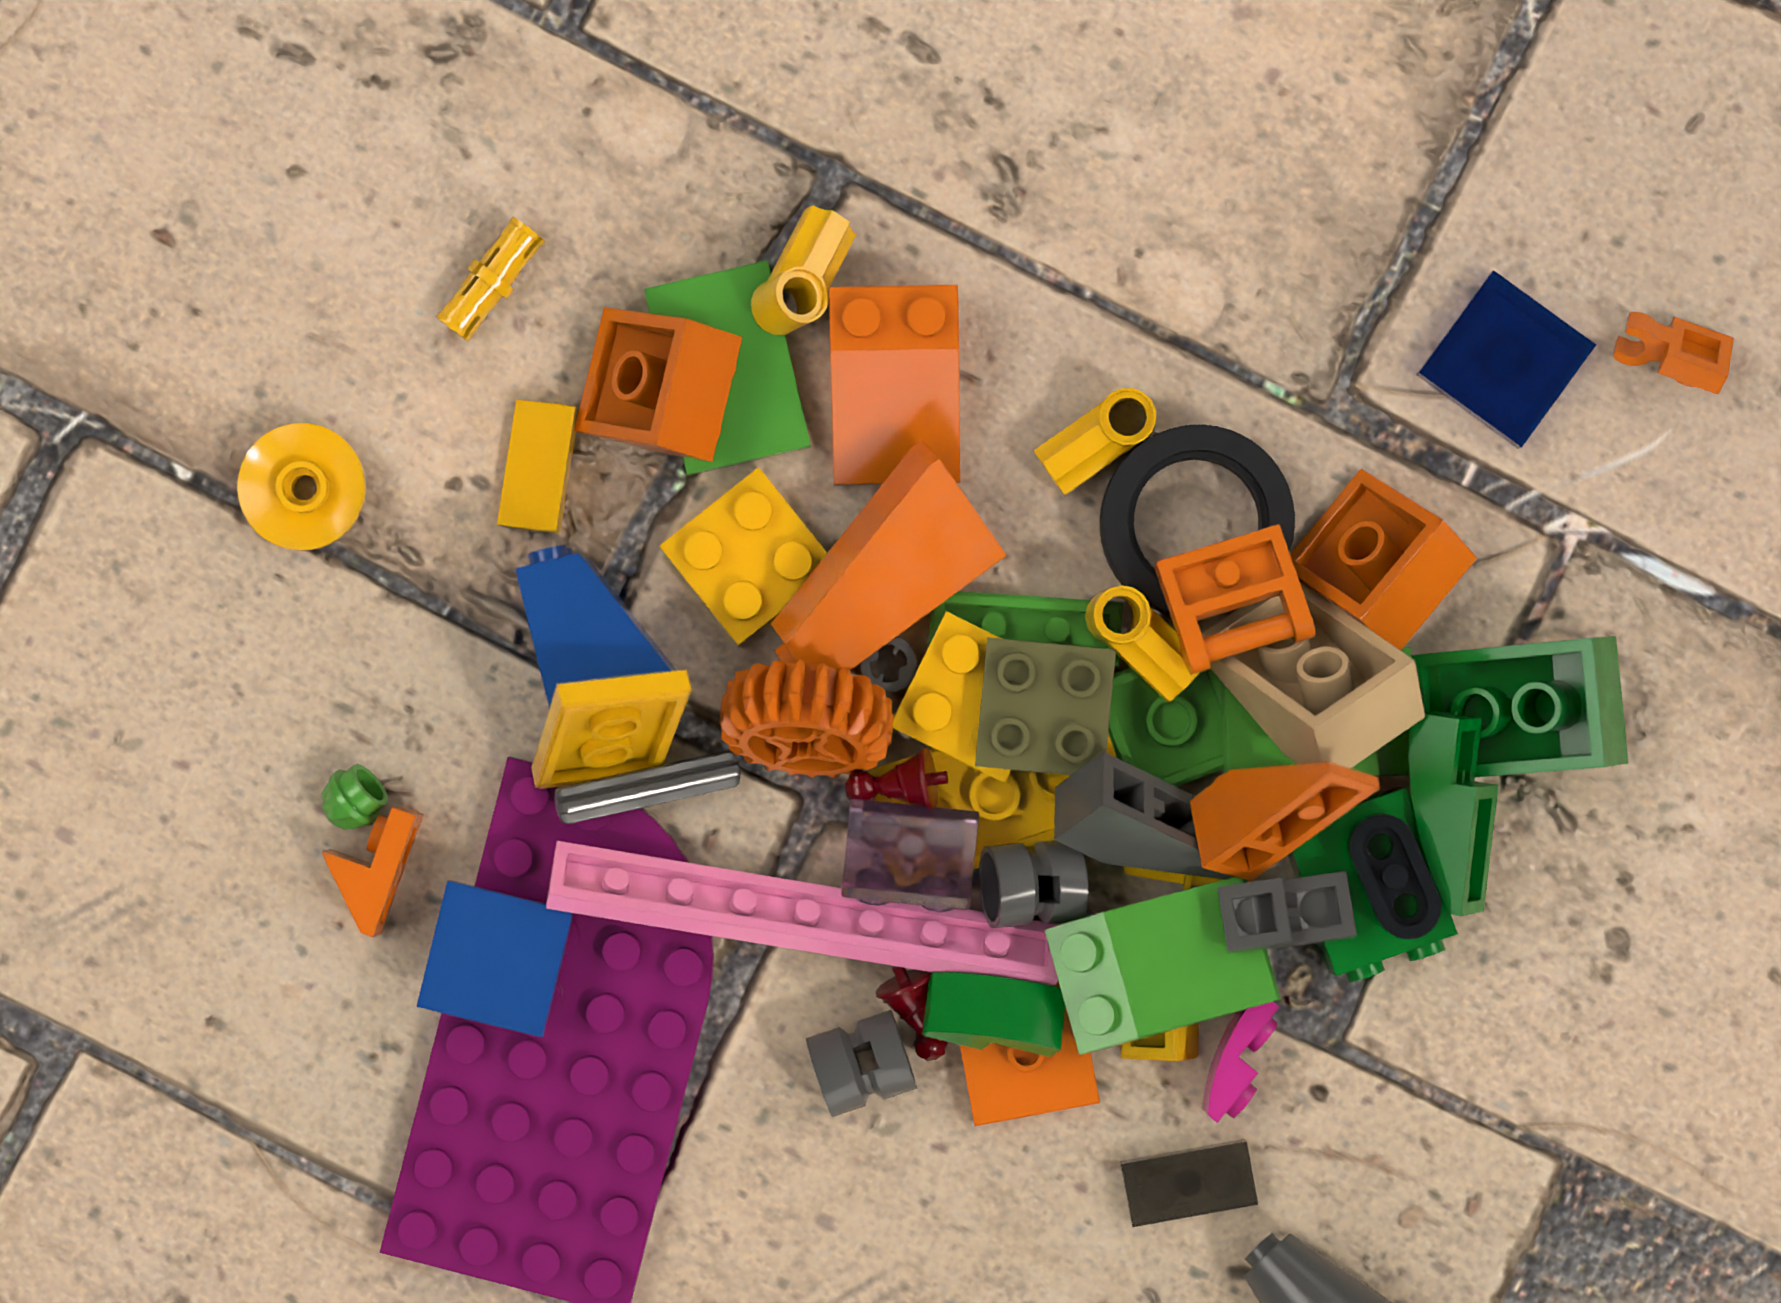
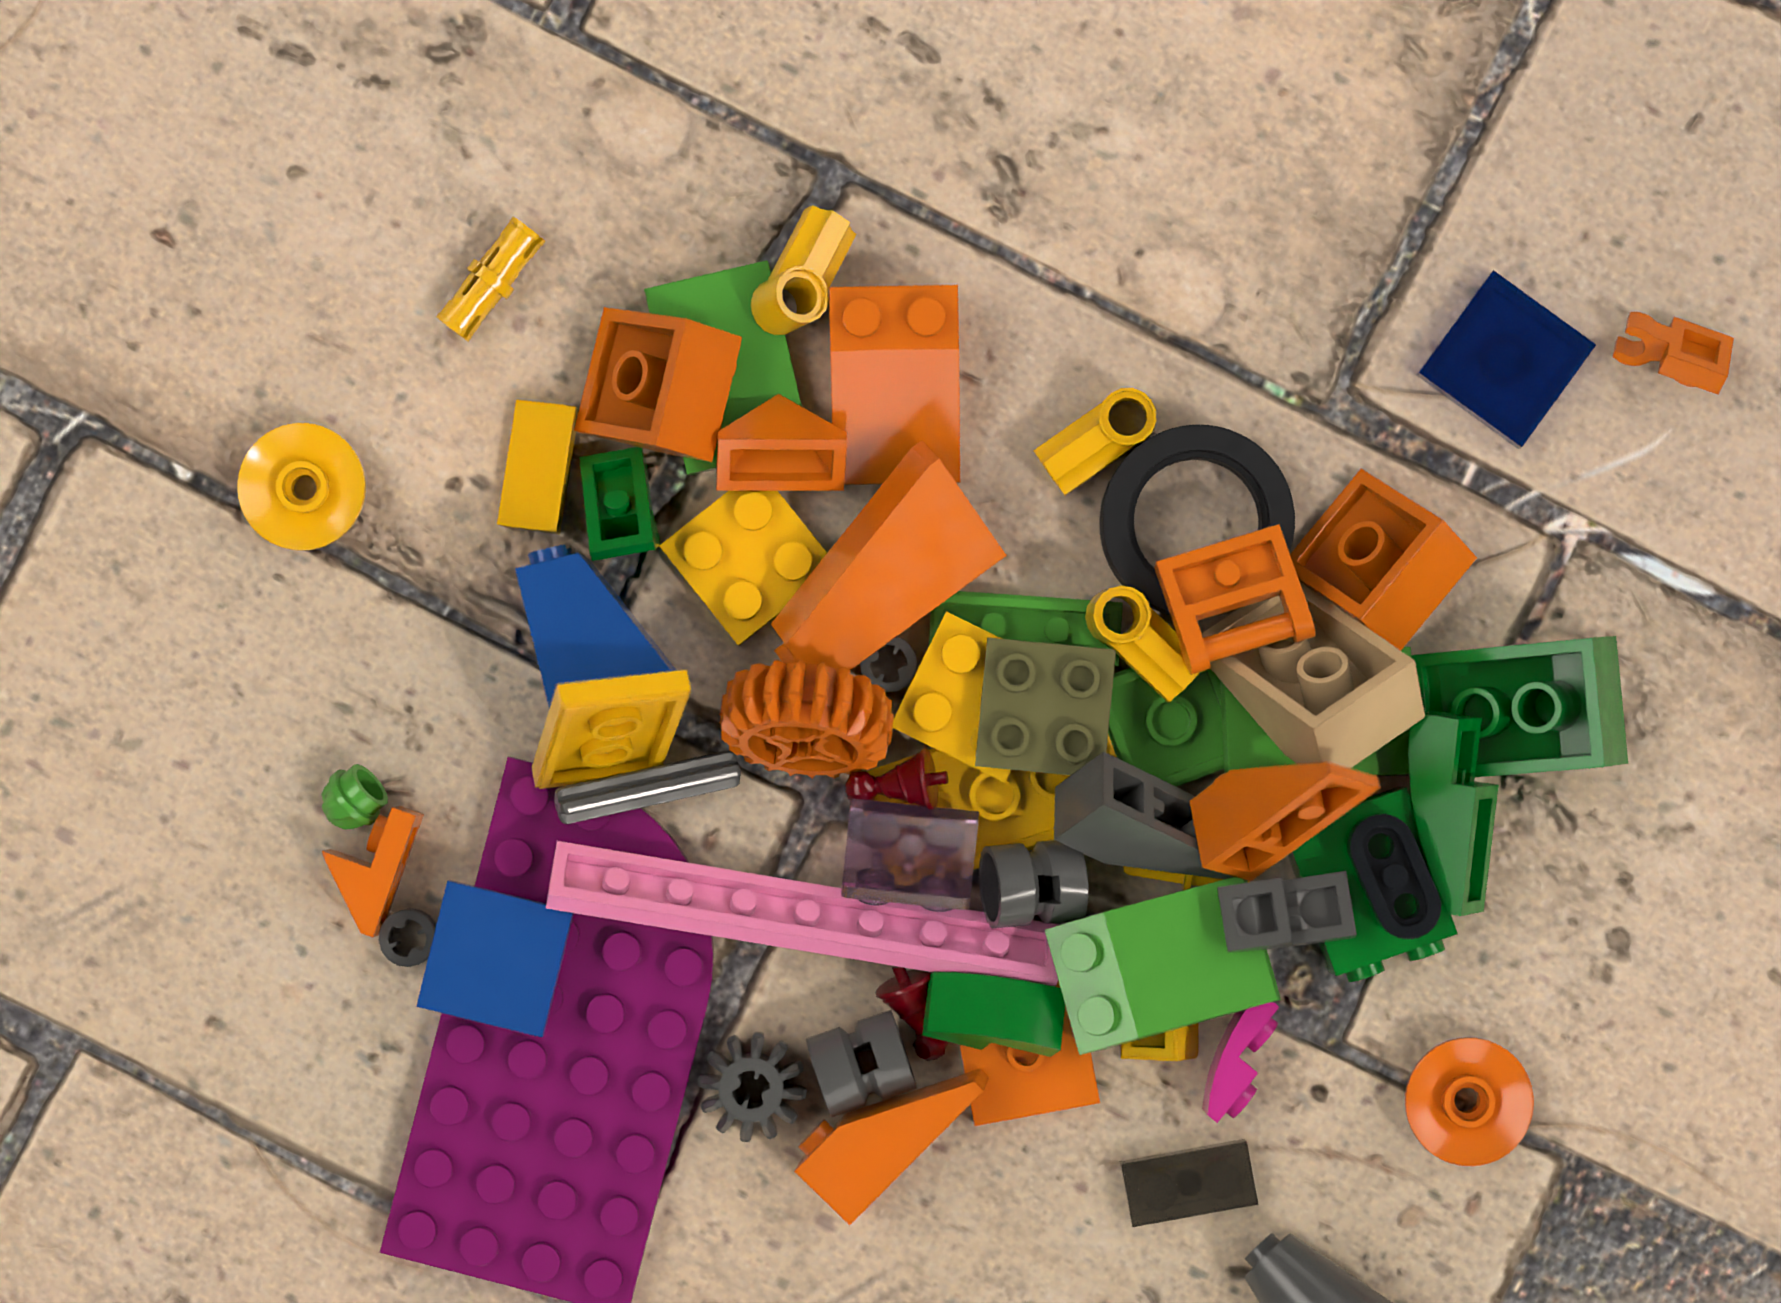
(400, 920): none -> dark grey bush
(618, 504): none -> green slope
(771, 1094): none -> dark grey gear
(781, 450): none -> orange slope
(878, 1142): none -> orange slope
(1501, 1108): none -> orange dish

